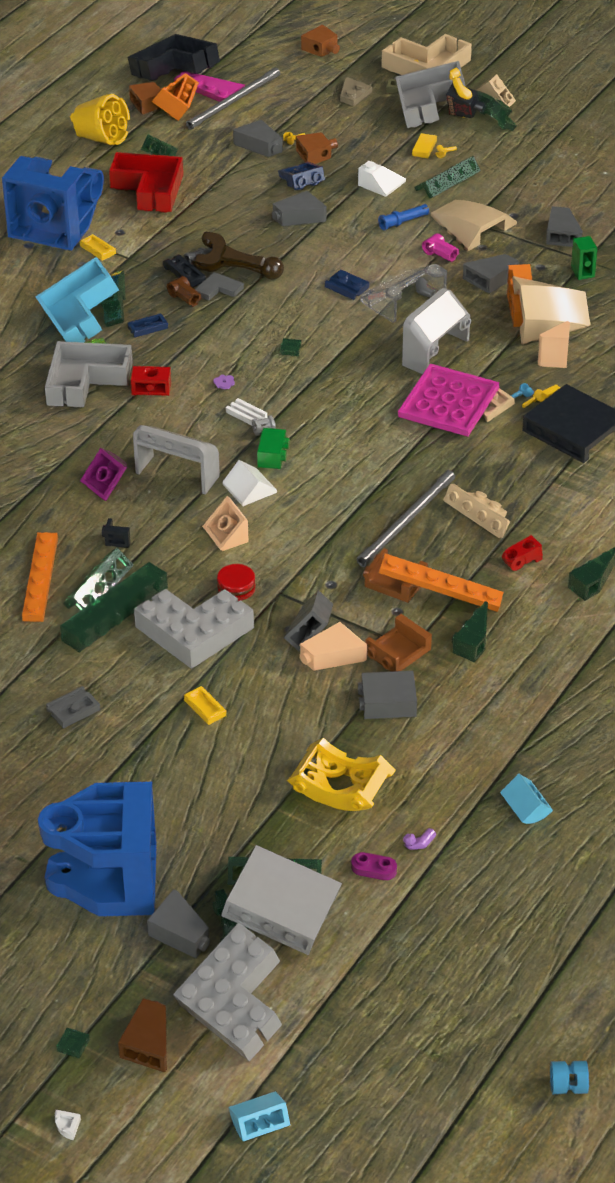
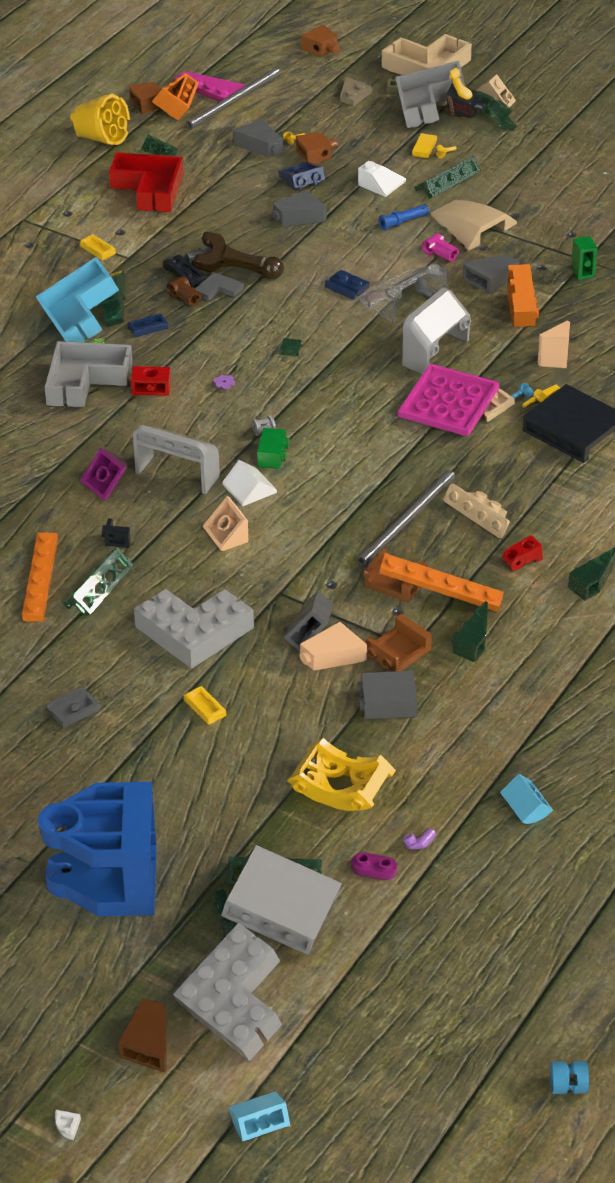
(68, 199): blue brick -> none
(73, 1043): clear green tile -> none
(113, 607): clear green brick -> none
(174, 53): black piece -> none
(179, 926): dark grey slope -> none
(237, 580): red head -> none
(245, 411): white tile -> none
(548, 306): tan wedge -> none
(562, 227): dark grey slope -> none

